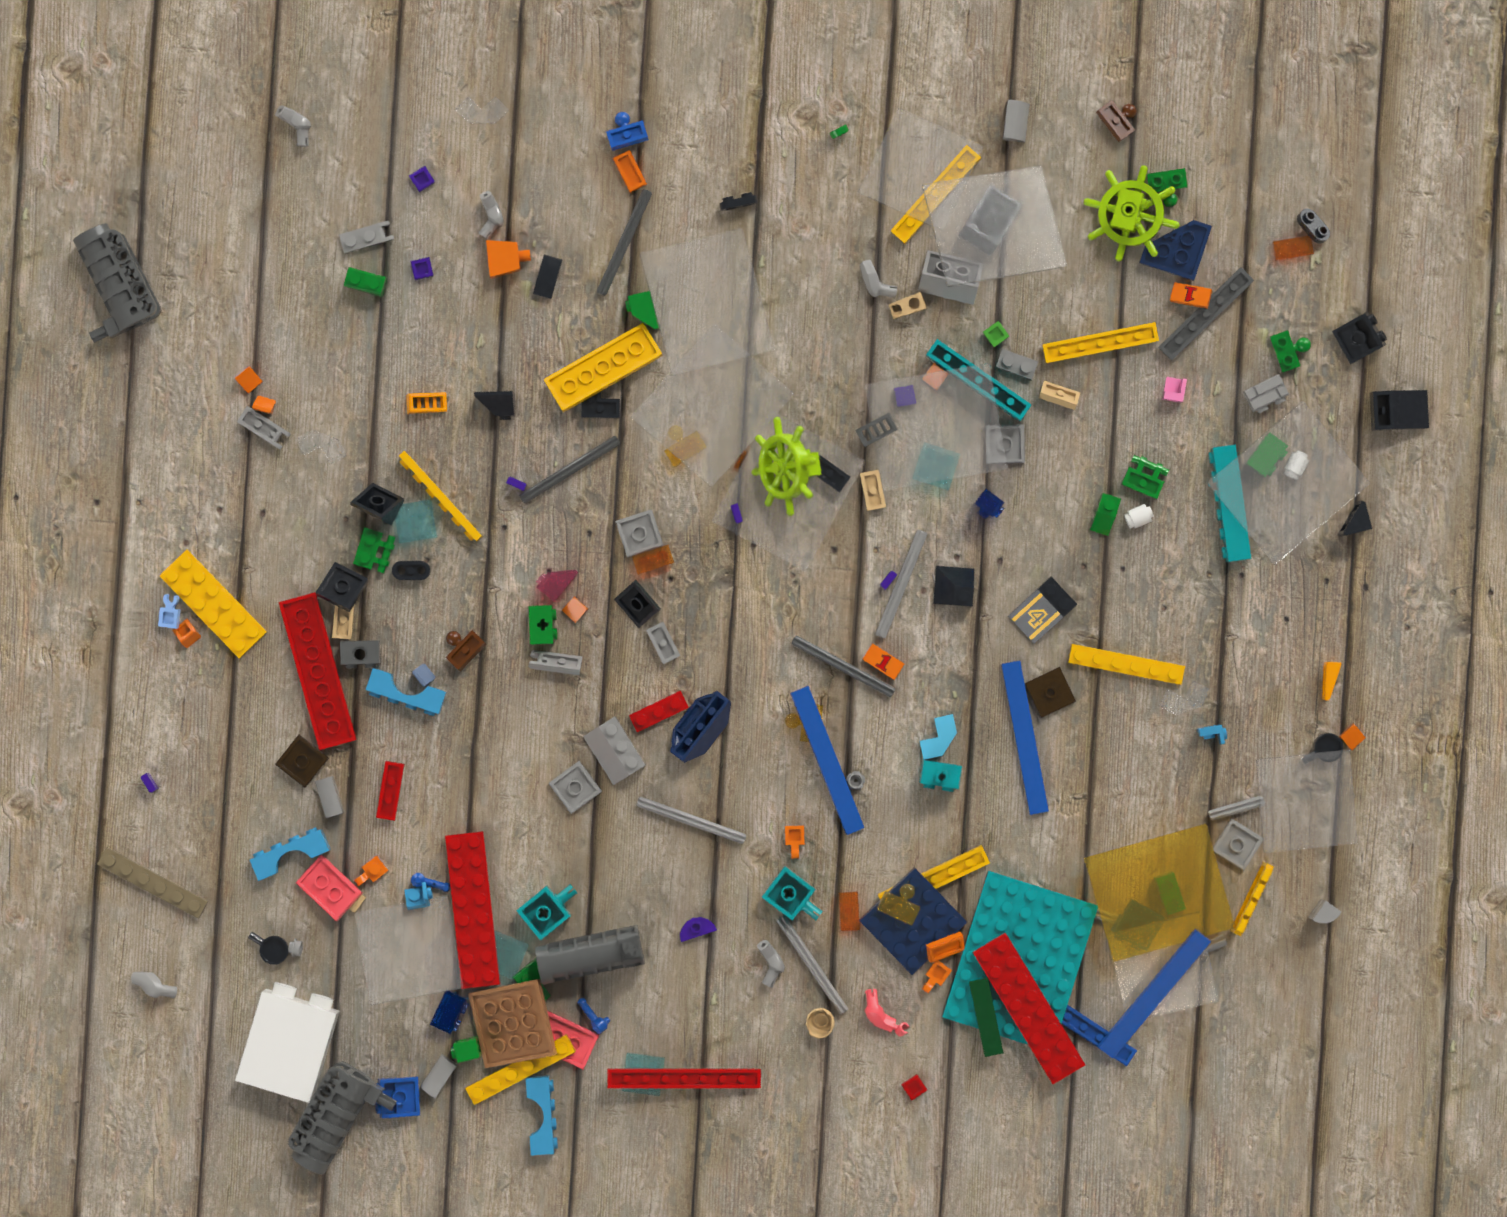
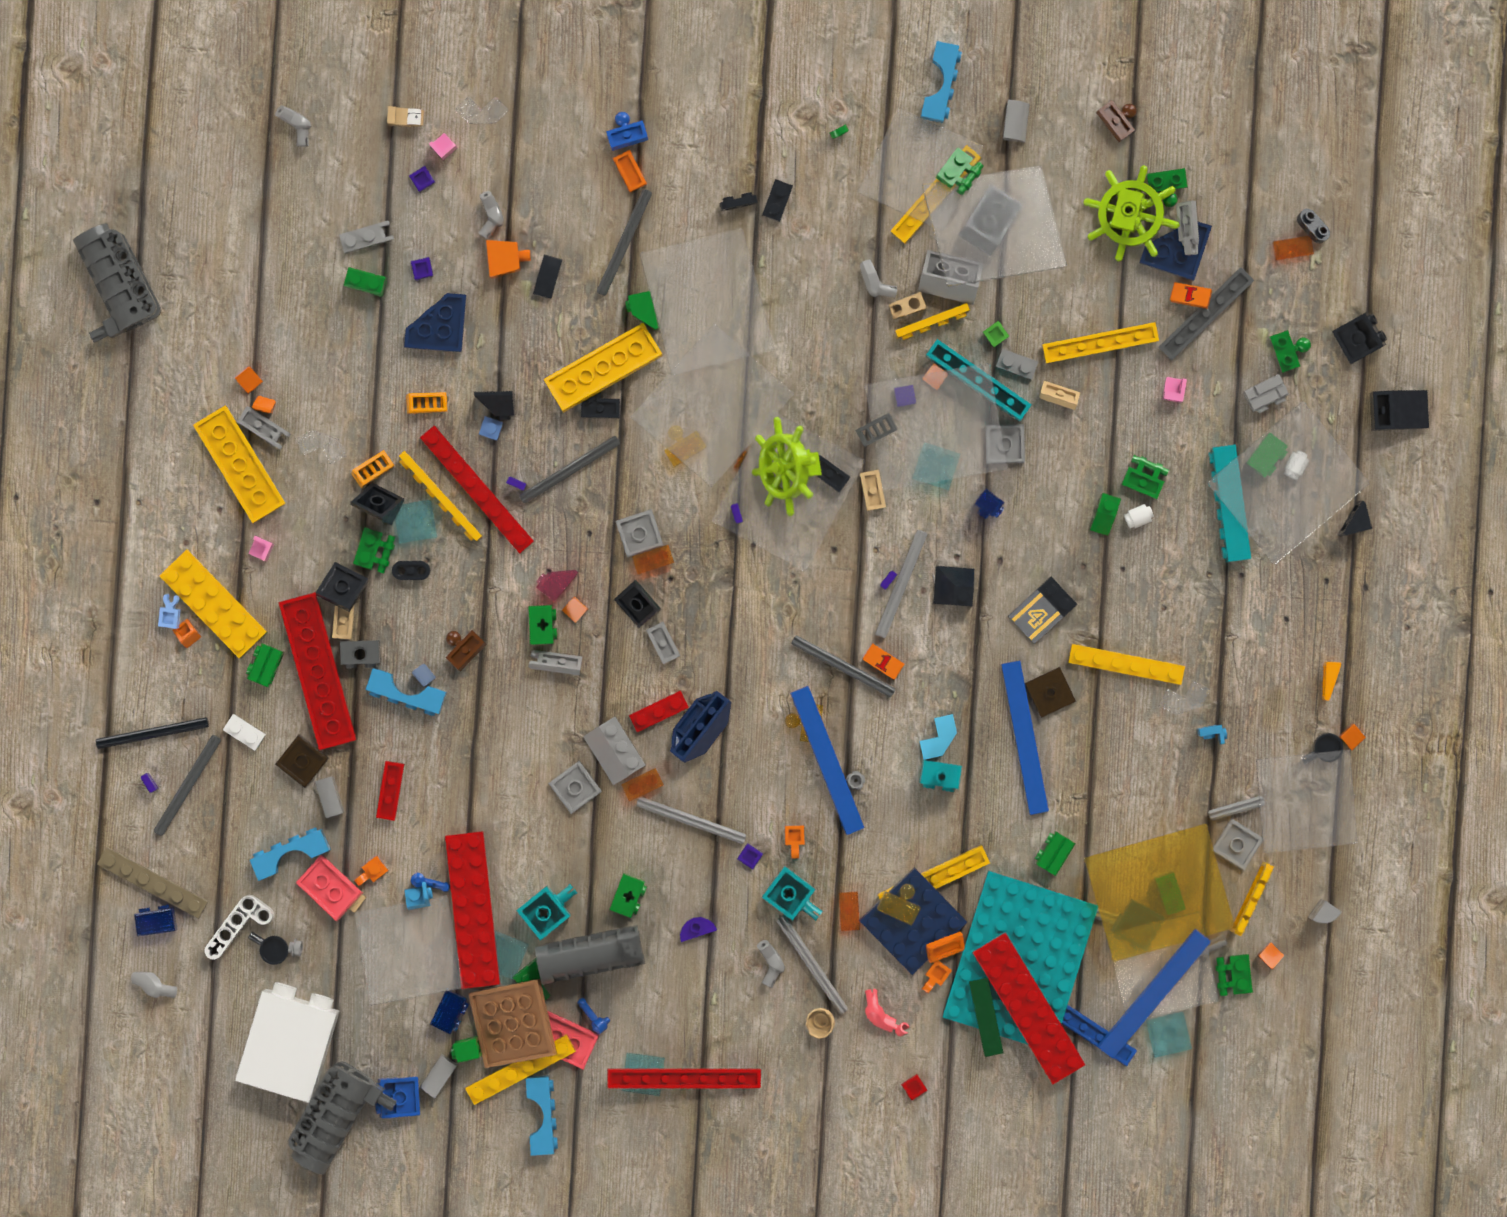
(152, 733): none -> black axle
(155, 921): none -> clear blue brick
(187, 785): none -> dark grey axle
(233, 928): none -> white beam
(239, 464): none -> yellow plate
(244, 732): none -> white plate
(261, 548): none -> bright pink panel
(265, 665): none -> green brick
(355, 472): none -> light orange slope
(405, 117): none -> tan leg
(439, 326): none -> dark blue plate
(443, 146): none -> bright pink panel
(477, 489): none -> red plate
(491, 428): none -> medium blue plate
(627, 884): none -> green brick
(642, 784): none -> clear orange plate
(750, 856): none -> dark purple tile
(777, 200): none -> black plate
(940, 319): none -> yellow plate
(945, 58): none -> dark azure arch
(953, 169): none -> plate
(1054, 853): none -> green brick
(1168, 1034): none -> clear light blue plate
(1188, 226): none -> light grey hinge
(1240, 974): none -> green plate
(1270, 955): none -> orange slope

